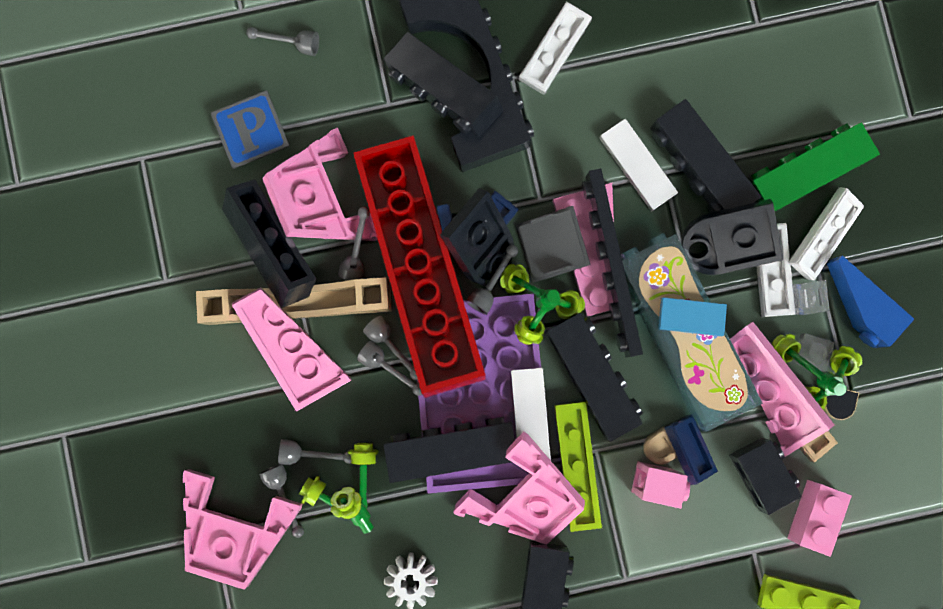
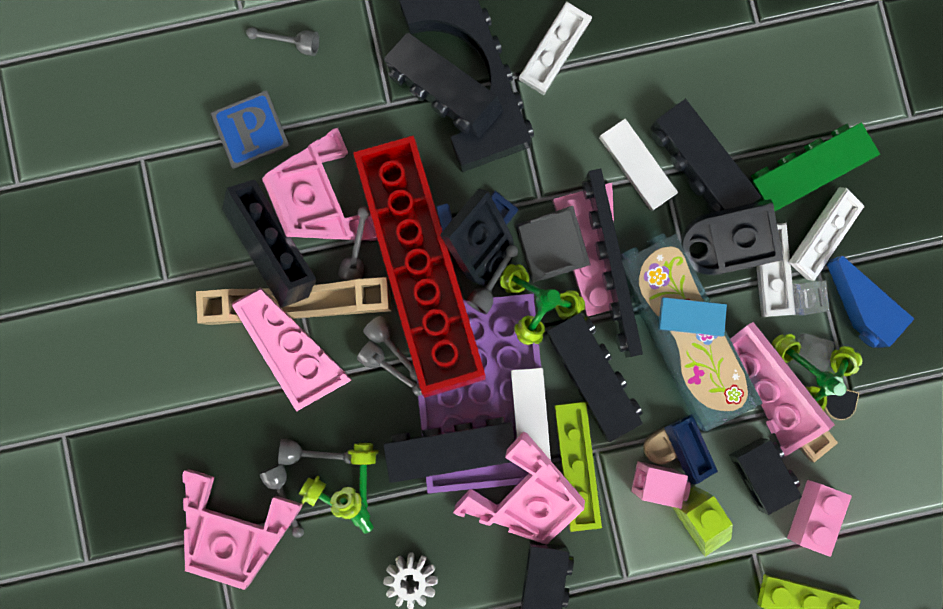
(705, 520): none -> lime slope

